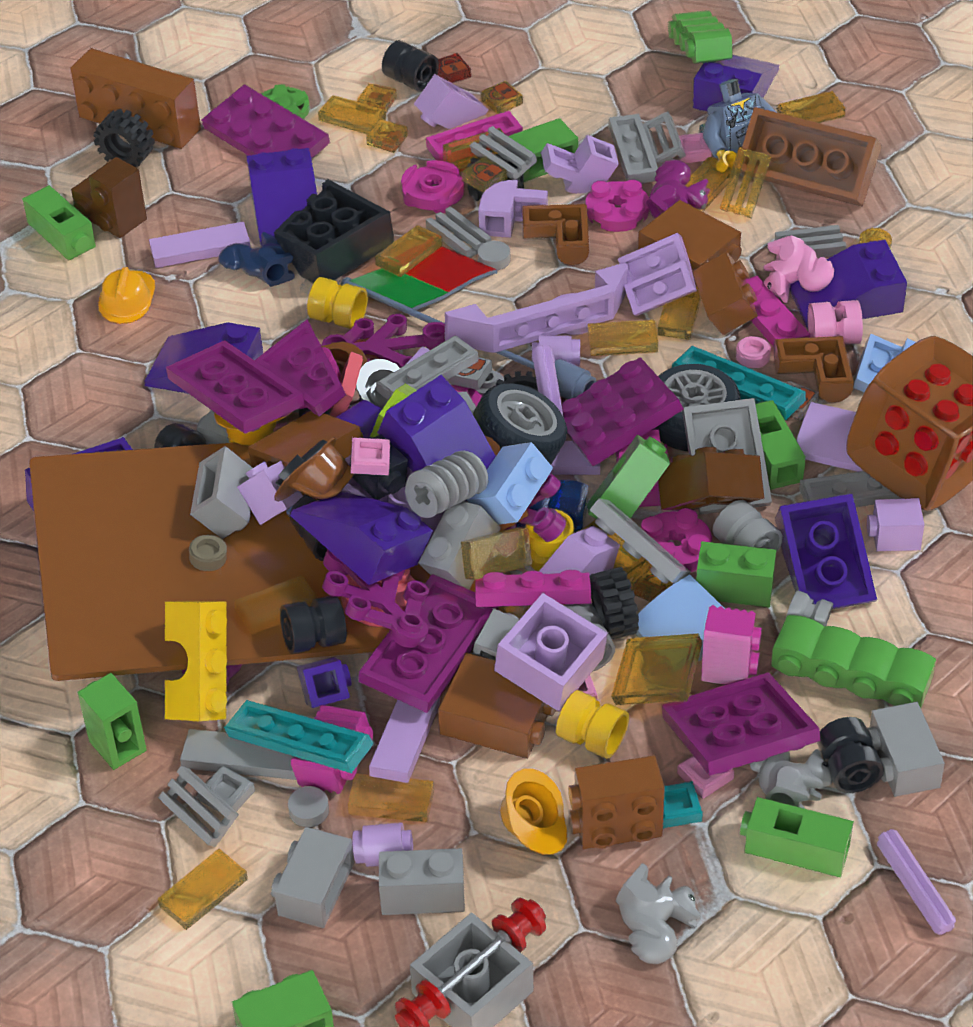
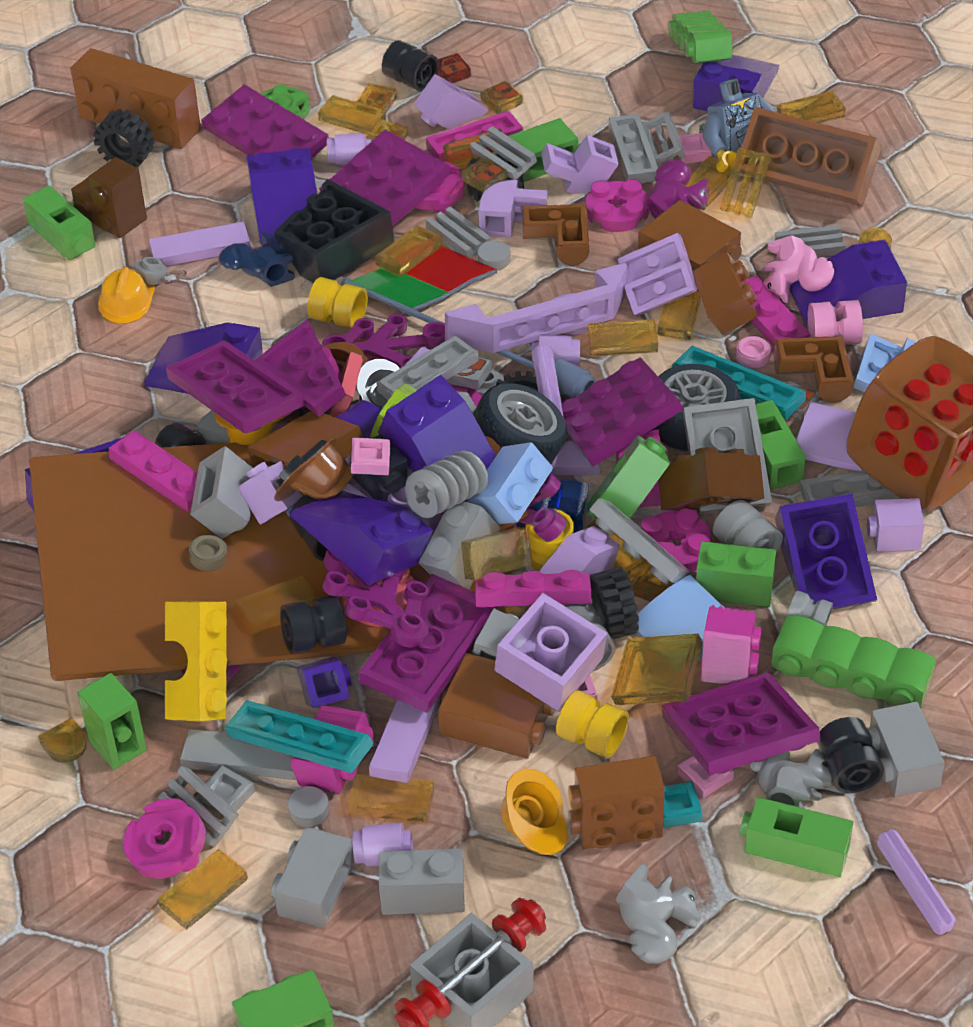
(64, 742): none -> clear yellow tile
(151, 270): none -> light grey plate
(156, 468): none -> dark pink plate
(174, 856): none -> dark pink plate
(345, 147): none -> lavender brick
(392, 174): none -> magenta plate

